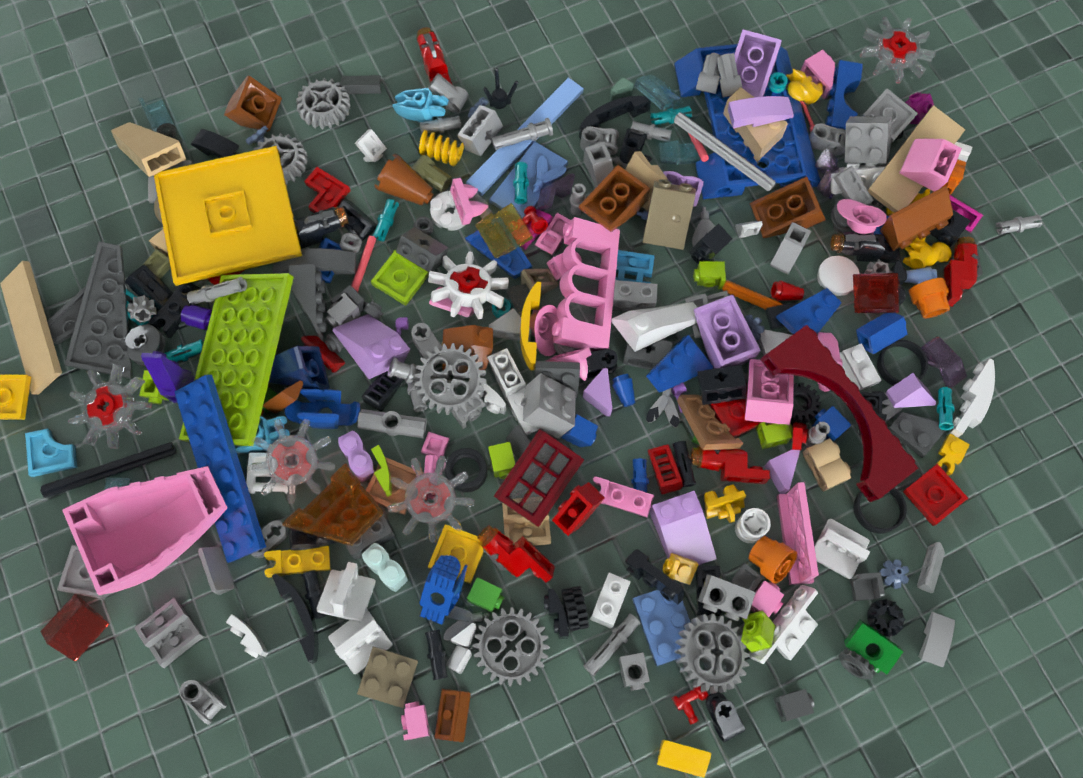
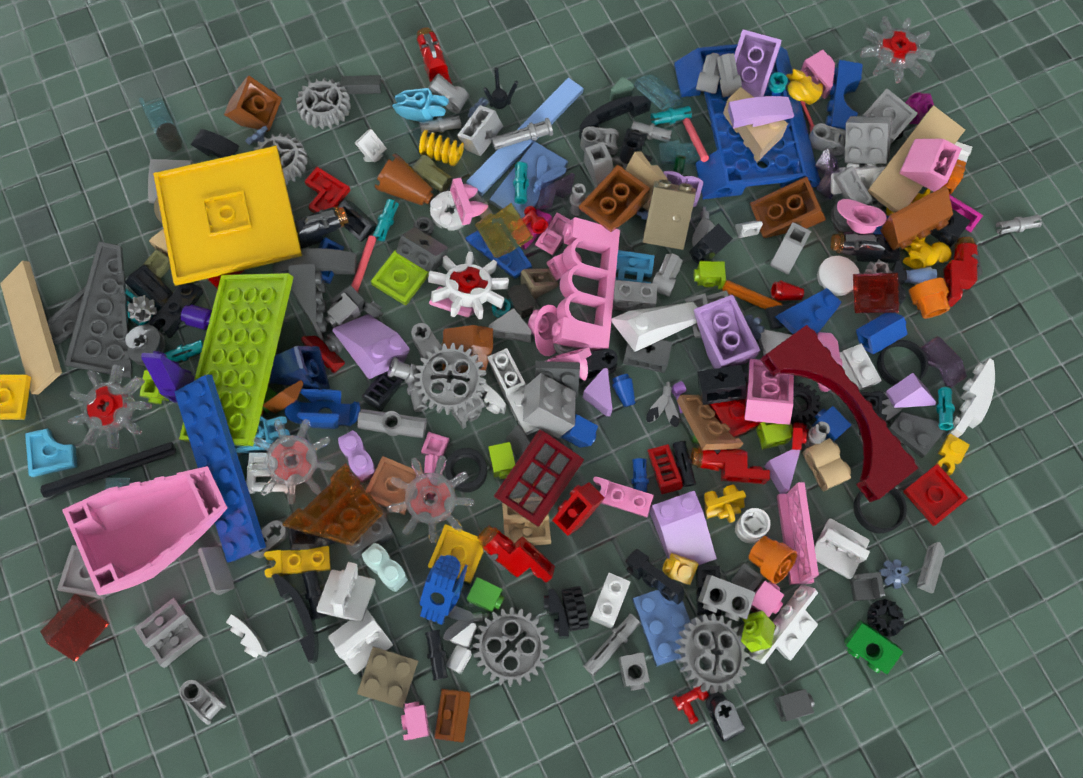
(147, 148): tan slope -> none
(210, 293): light grey pin -> none
(350, 242): light grey tile -> none
(383, 475): lime slope -> none
(401, 324): medium lavender hand -> none
(529, 348): yellow slope -> none
(666, 276): none -> light grey piece
(679, 164): none -> dark green arm
(679, 365): blue wing -> none
(683, 758): yellow slope -> none
(724, 151): light grey axle -> none
(856, 664): dark grey gear -> none
(938, 639): light grey slope -> none

